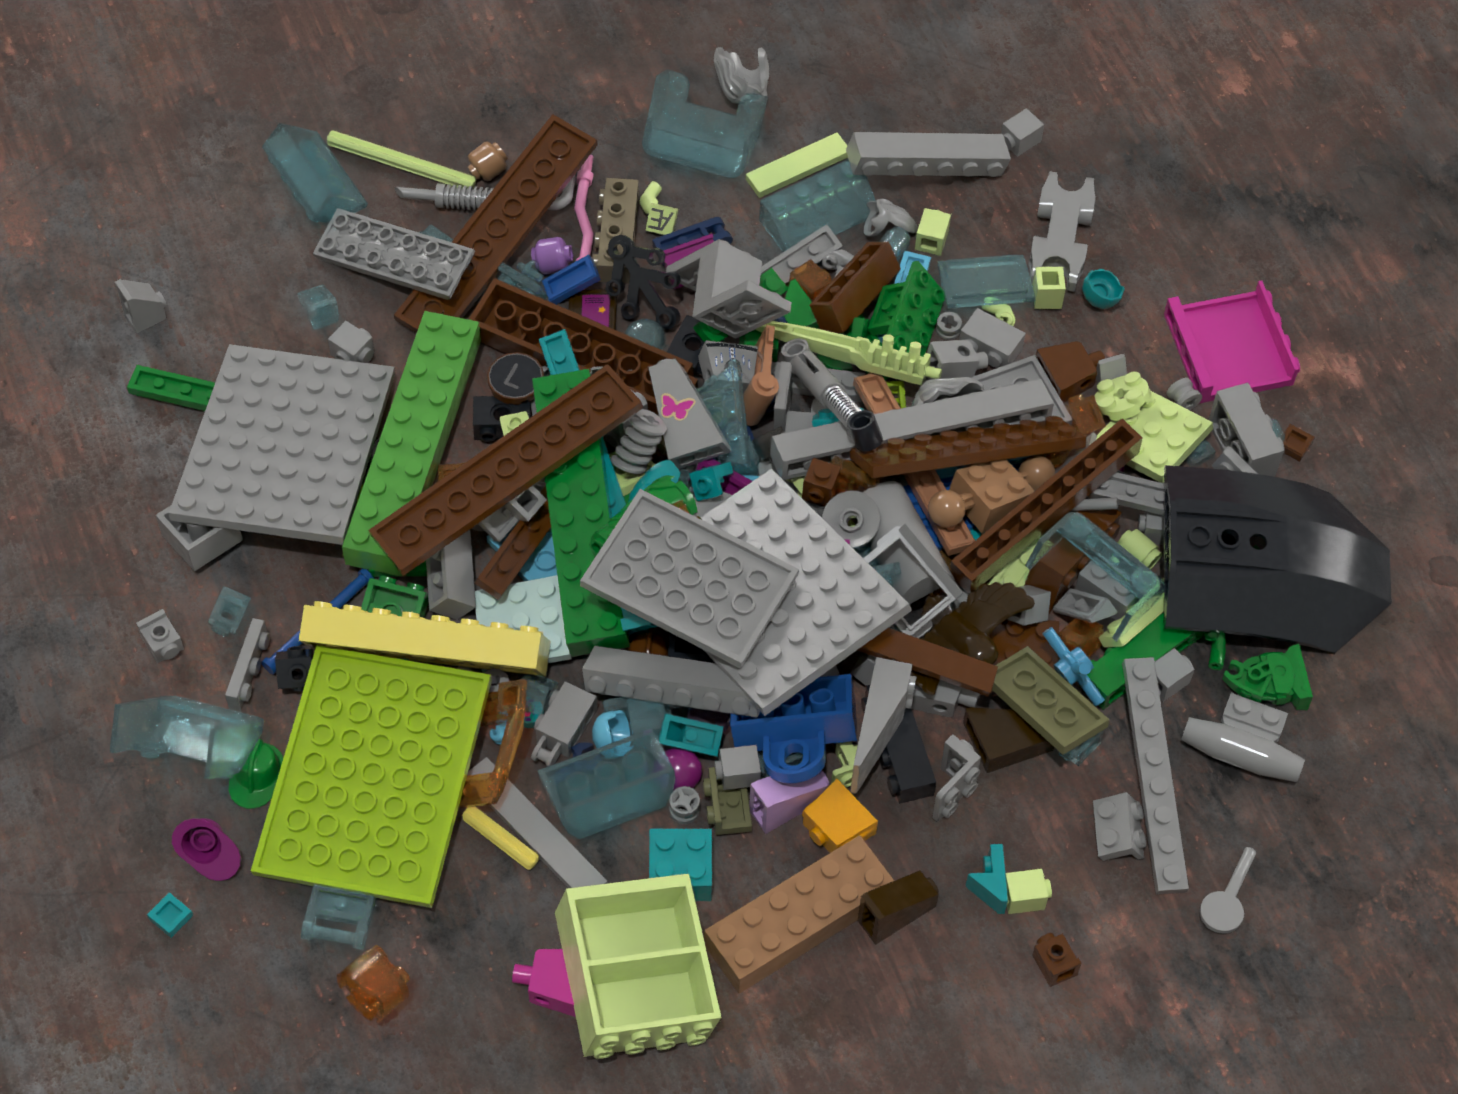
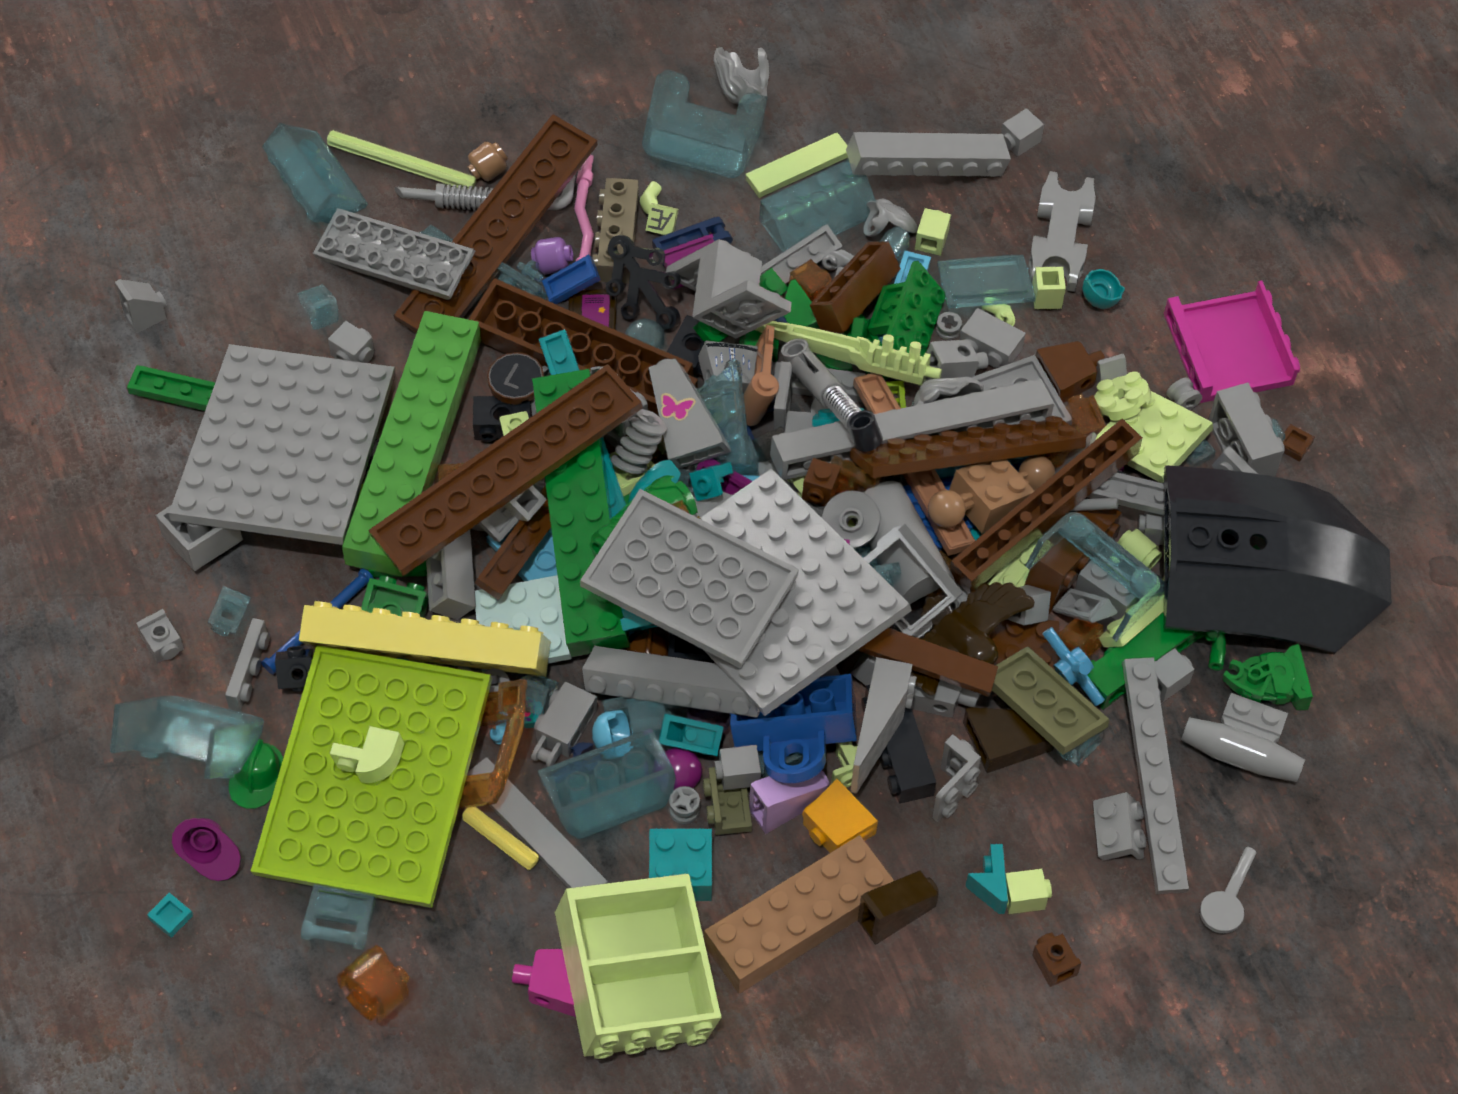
(375, 760): none -> yellowish green brick

